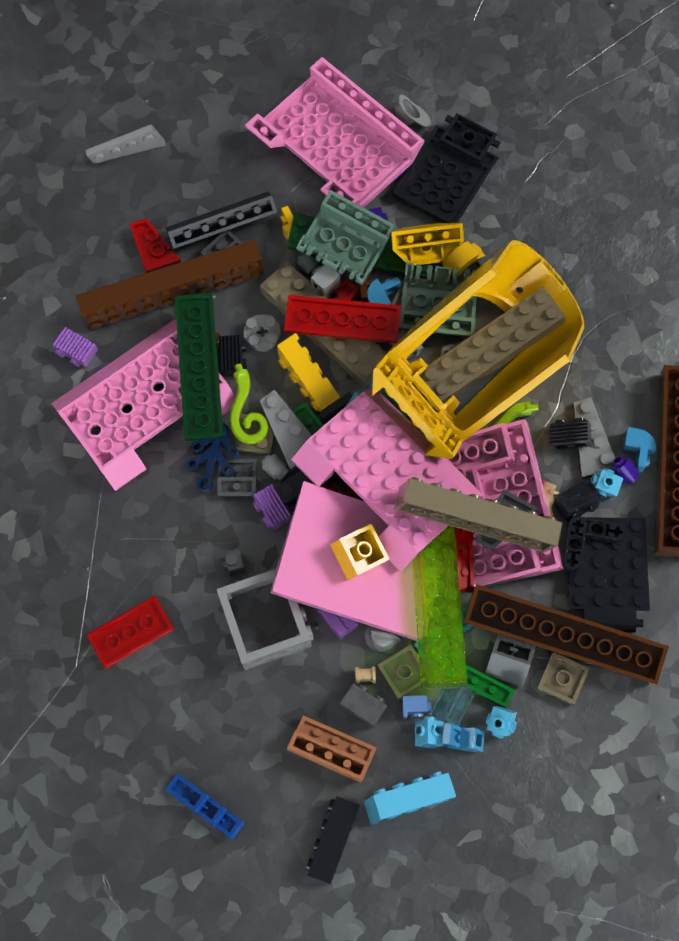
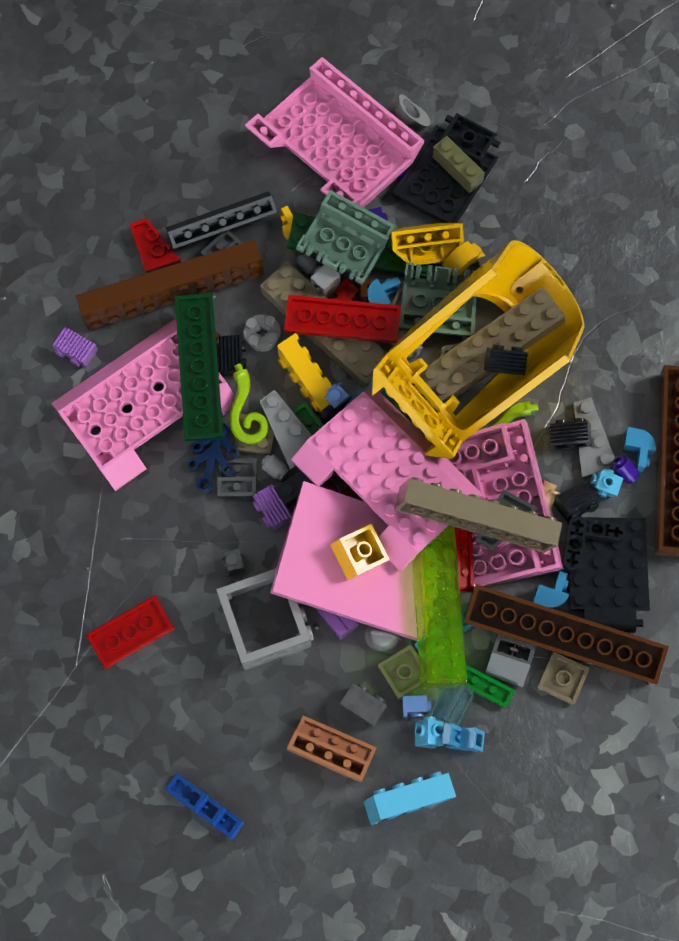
(133, 142): light grey wing -> none
(333, 840): black brick -> none
(338, 395): none -> medium blue brick
(365, 675): tan bush -> none
(458, 164): none -> olive brick
(504, 716): medium azure brick -> none
(506, 361): none -> black brick
(554, 597): none -> dark azure brick

